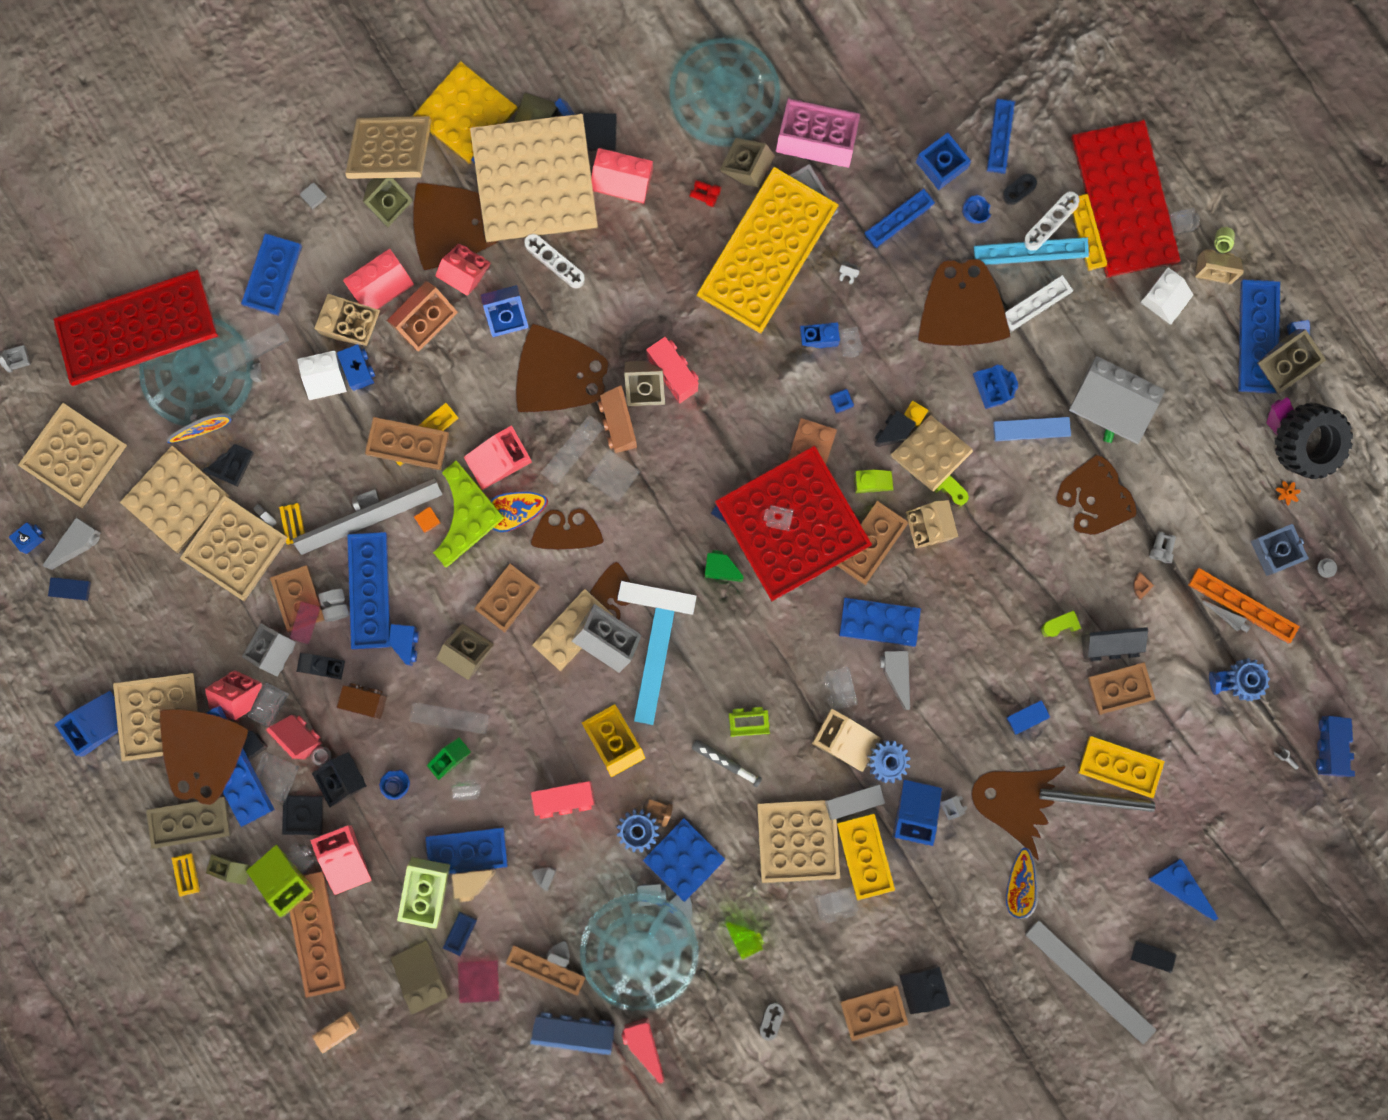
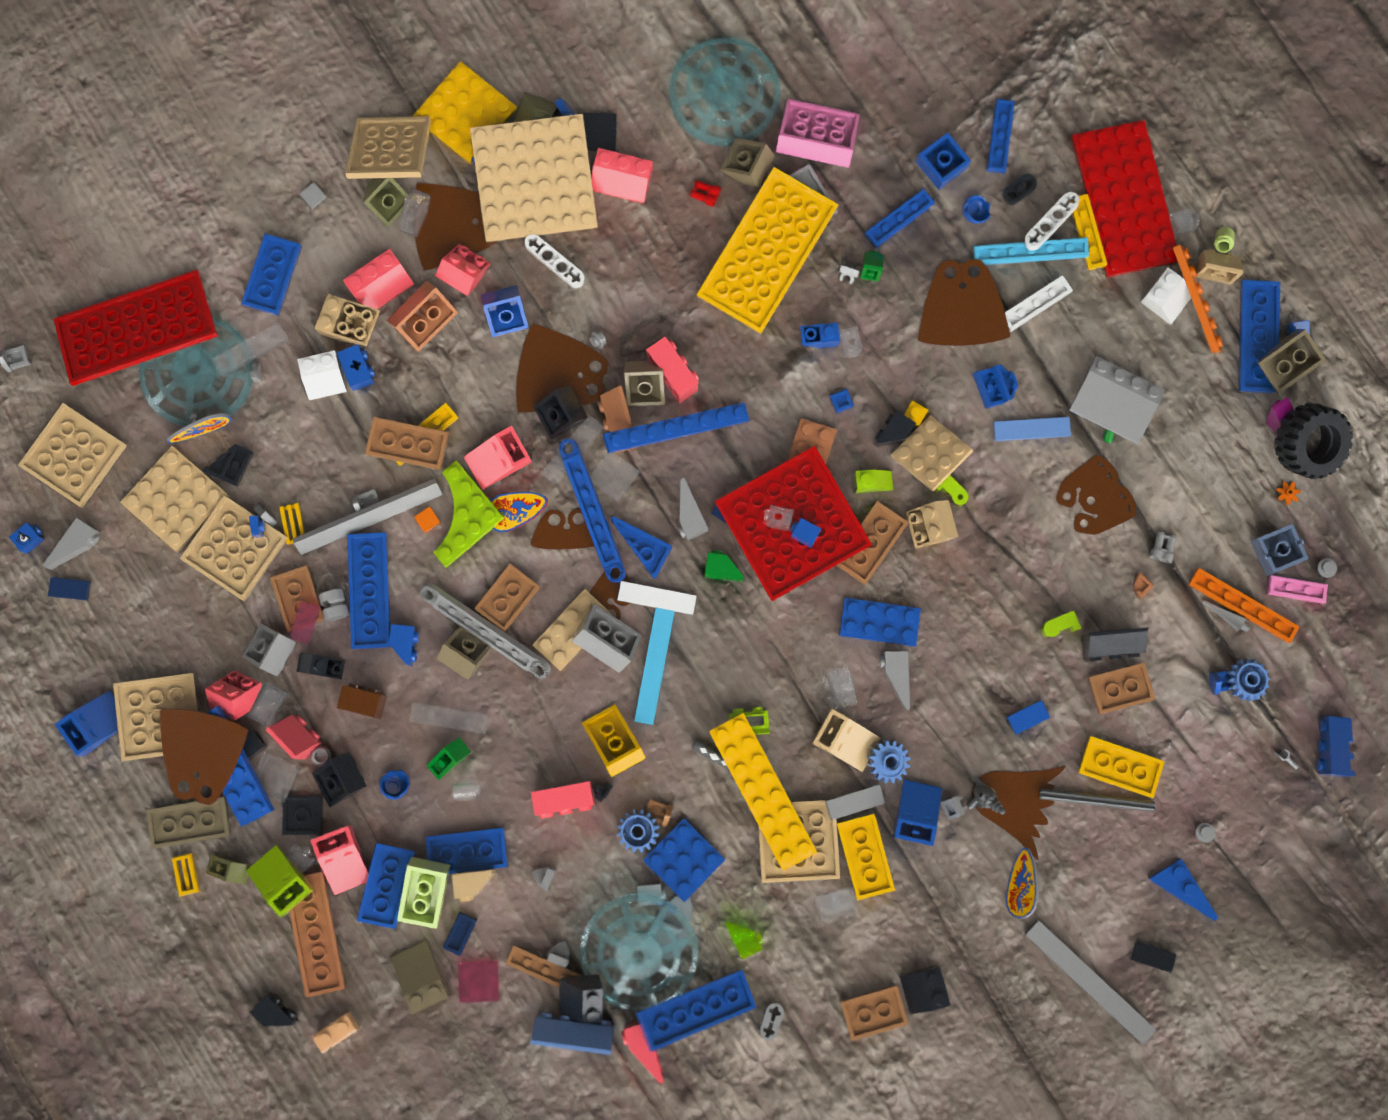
(257, 526): none -> blue plate
(273, 1013): none -> black slope
(384, 886): none -> blue plate
(414, 212): none -> clear slope
(485, 630): none -> light grey plate
(560, 411): none -> black slope
(581, 998): none -> black slope
(592, 510): none -> blue plate
(598, 339): none -> light grey plate
(602, 790): none -> black plate
(648, 549): none -> blue wing
(675, 428): none -> blue plate
(691, 519): none -> light grey slope
(695, 1010): none -> blue plate
(763, 791): none -> yellow plate
(805, 532): none -> blue brick
(872, 266): none -> green slope
(985, 798): none -> dark grey piece
(1201, 306): none -> orange plate
(1205, 832): none -> light grey plate
(1297, 589): none -> bright pink tile

